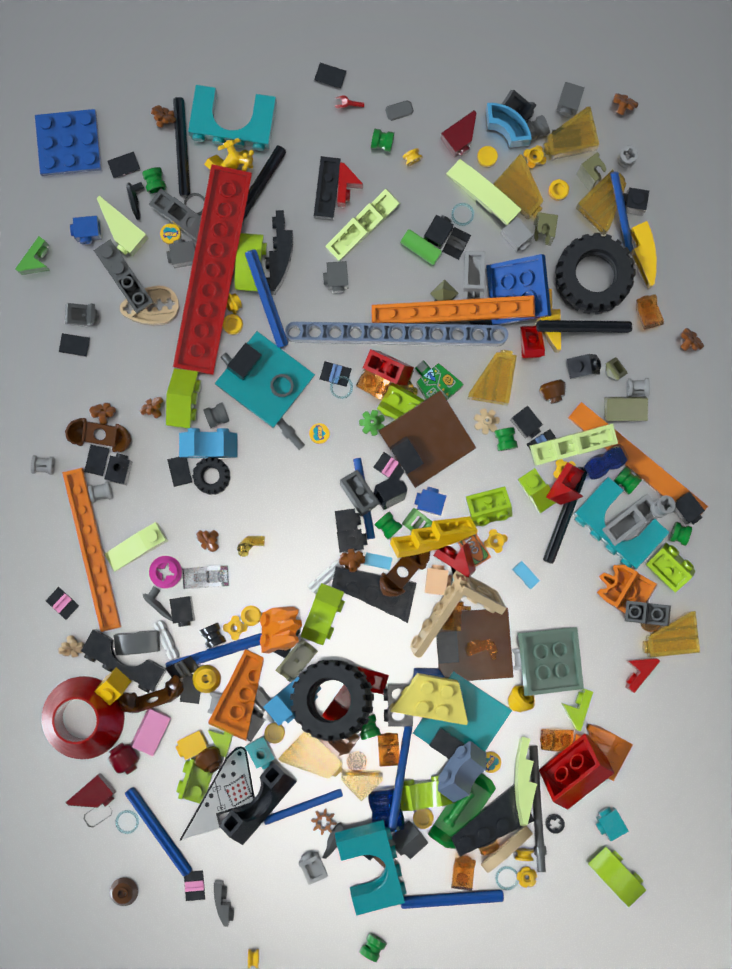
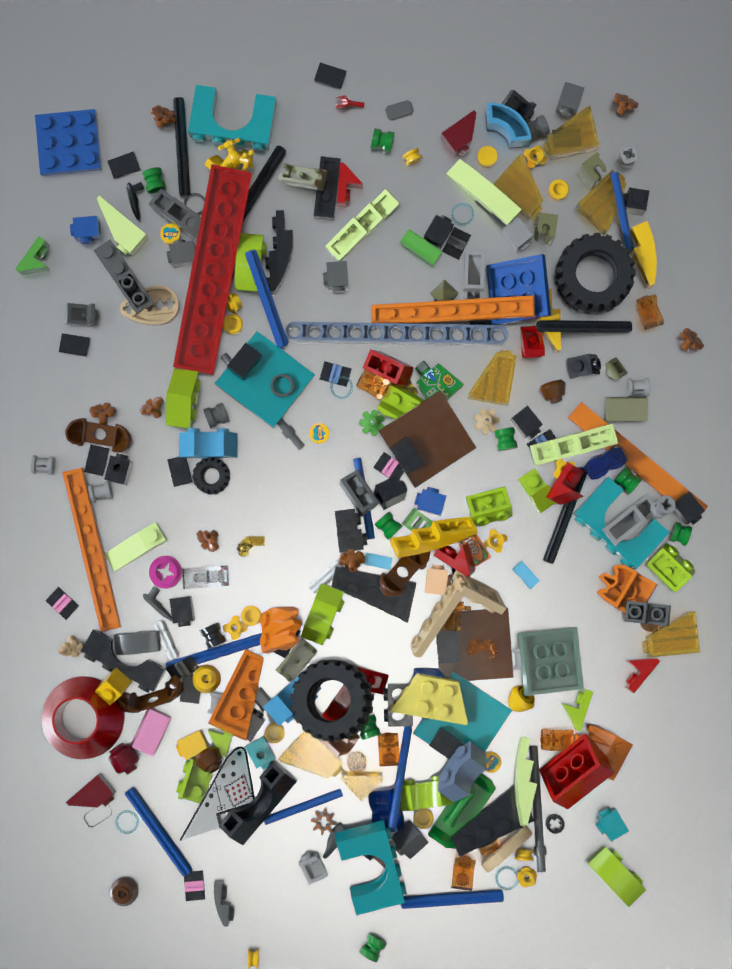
(303, 177): none -> olive hinge

